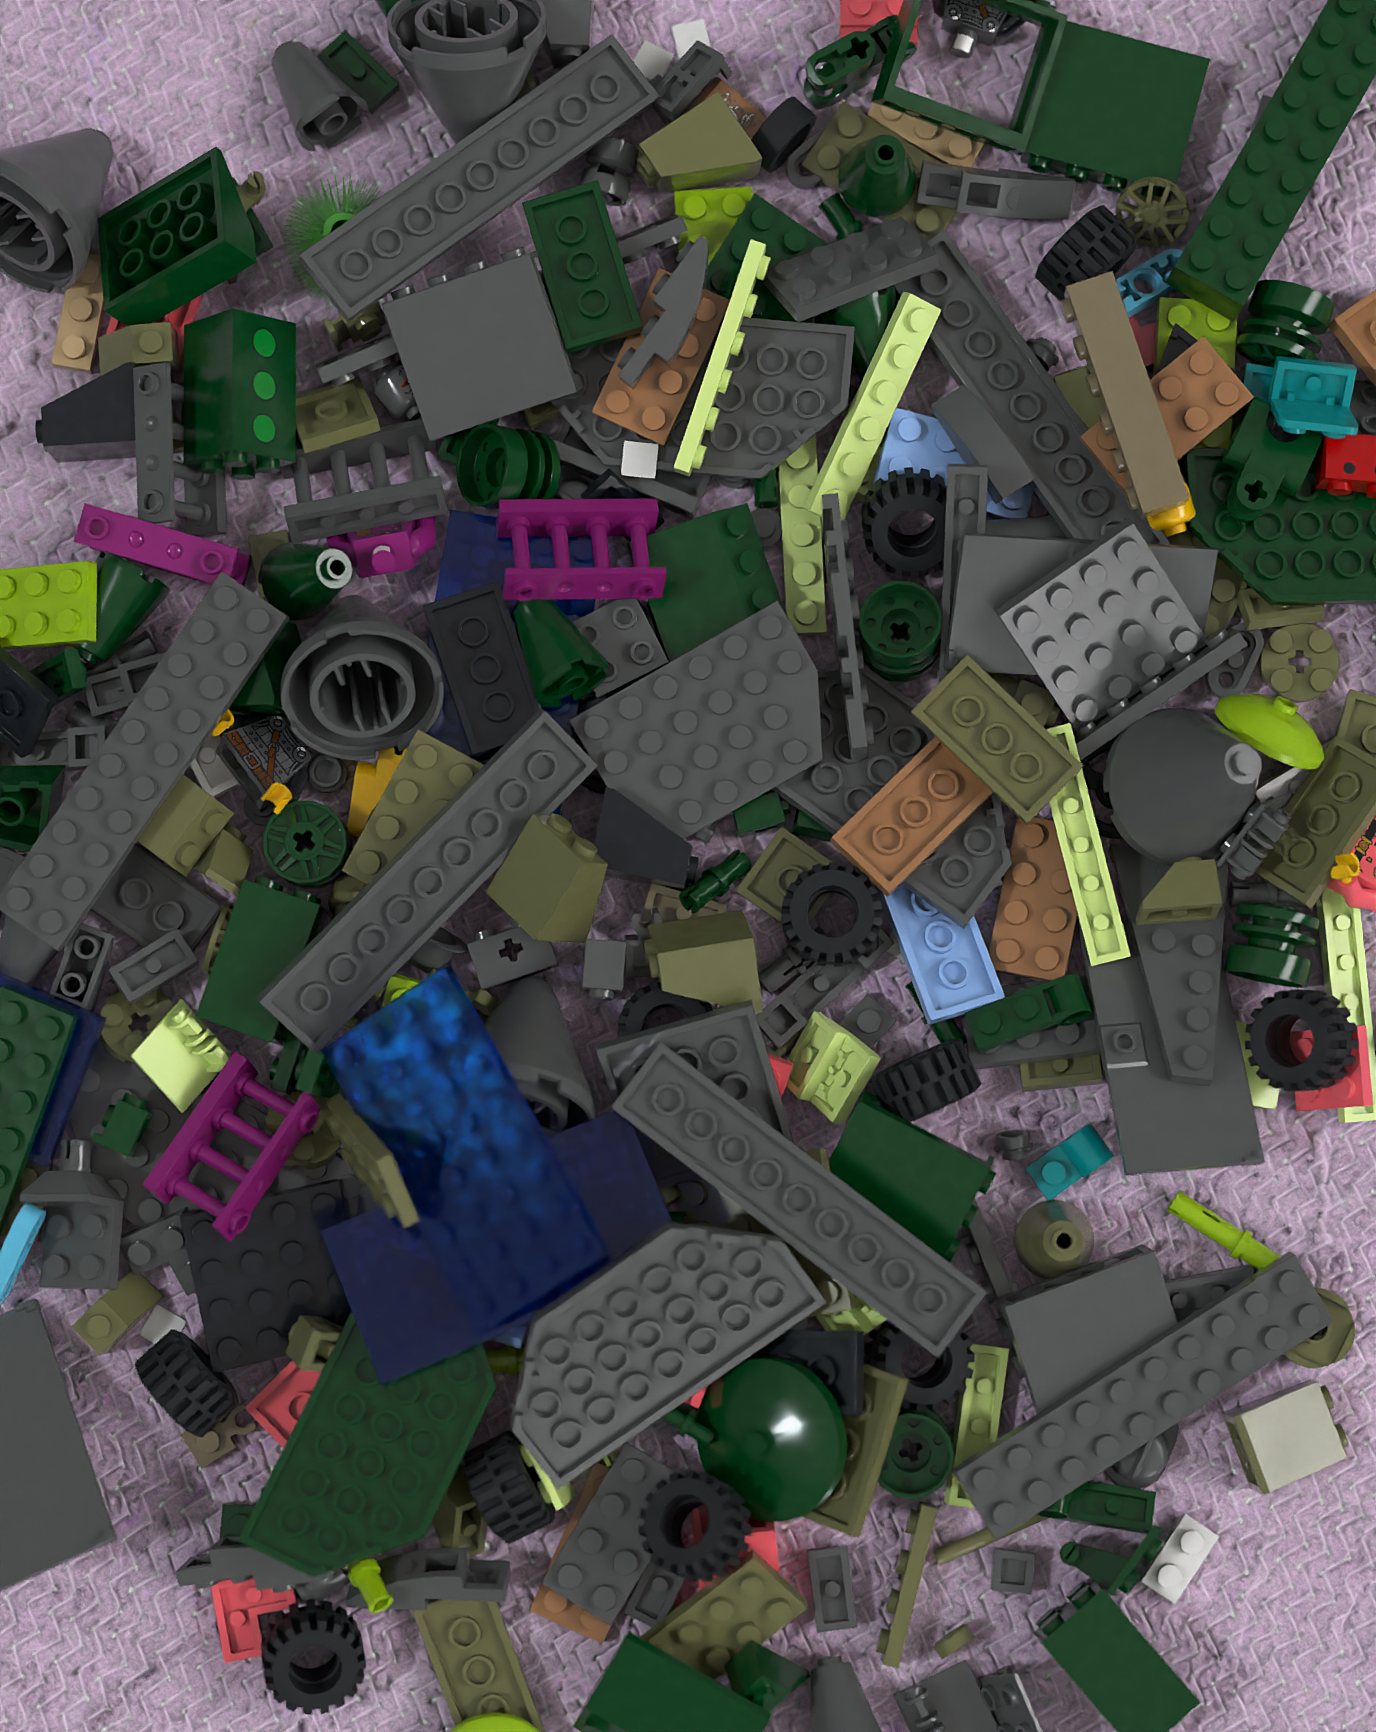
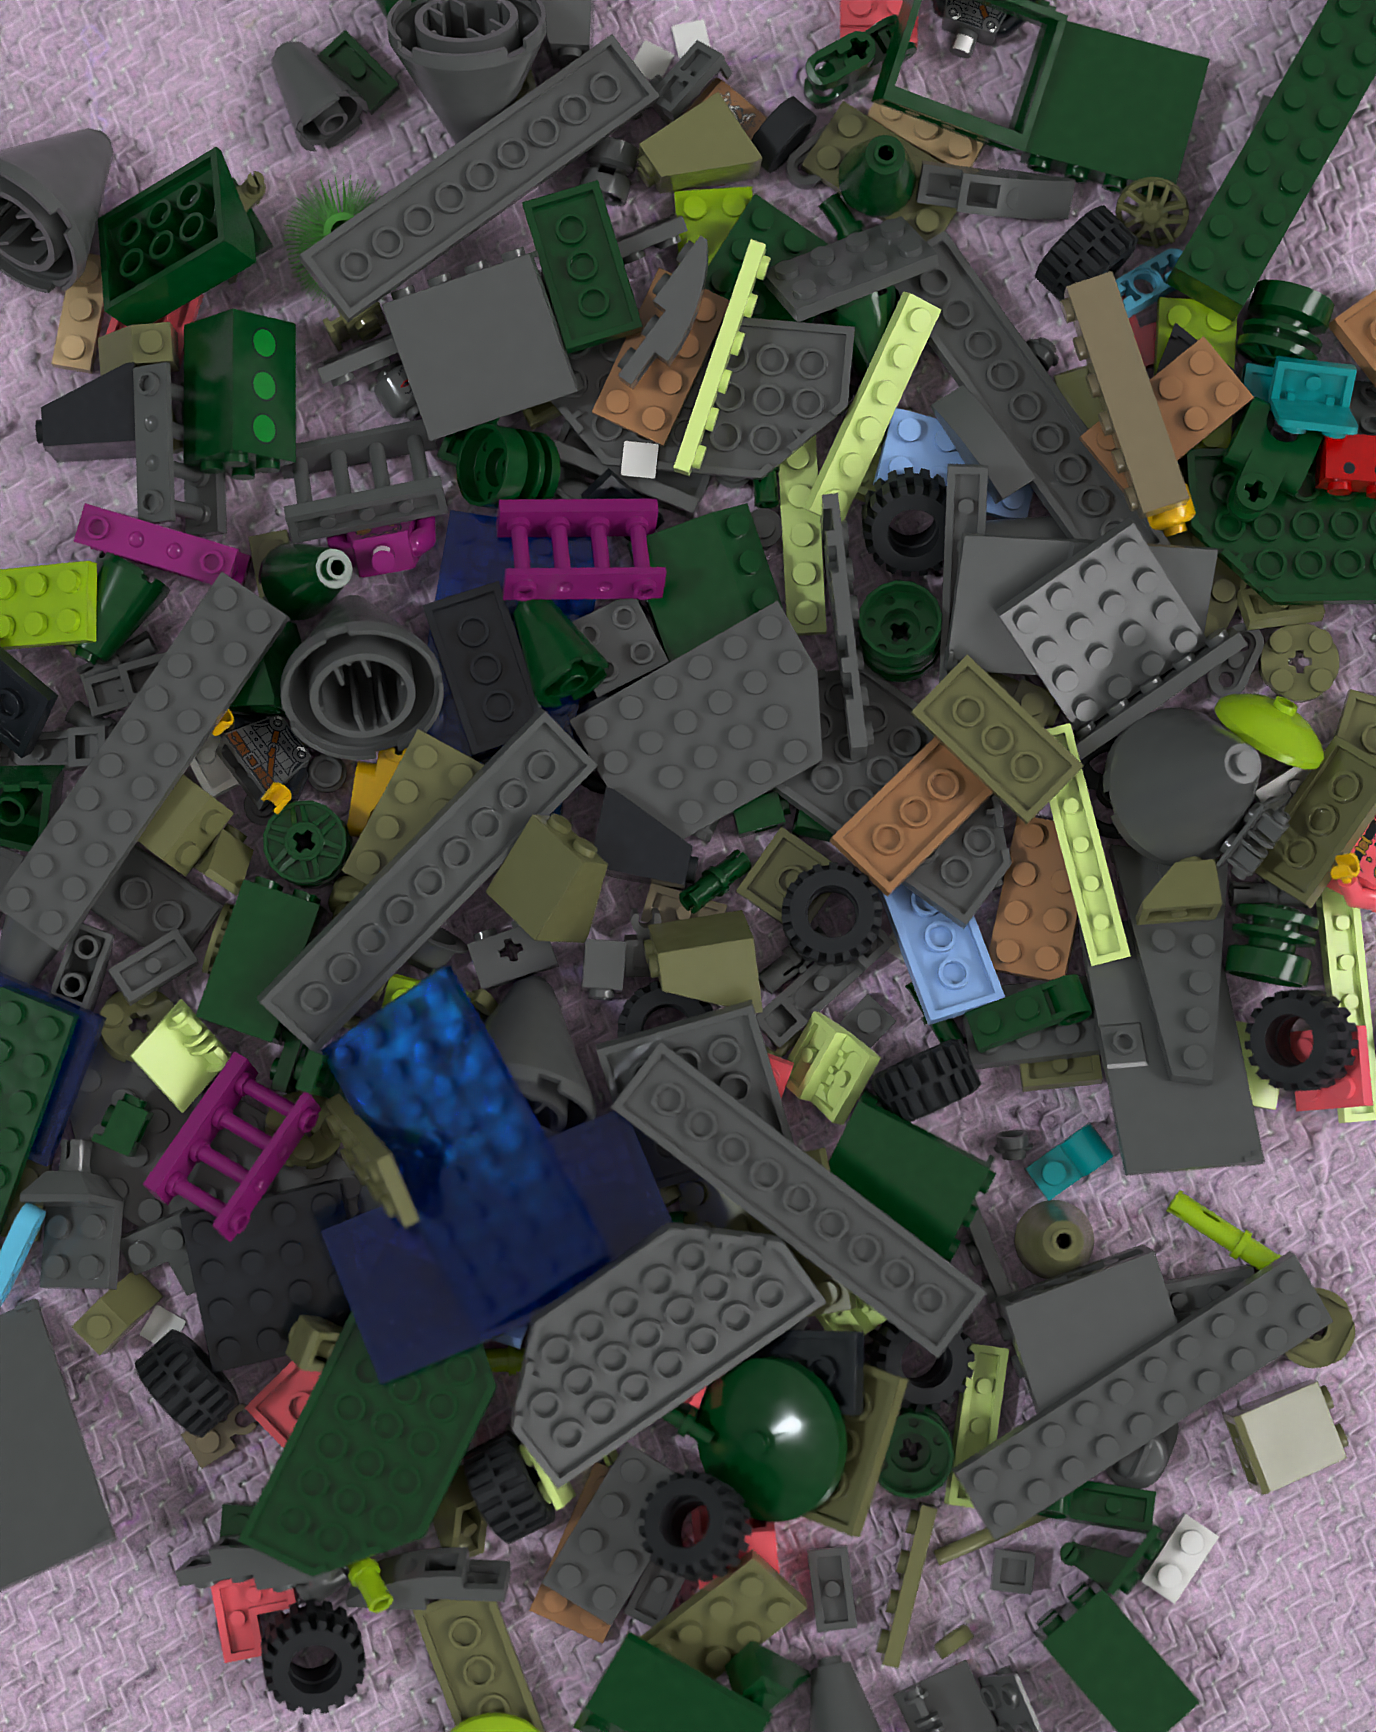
(63, 674): dark green plate -> none
(334, 415): olive plate -> none

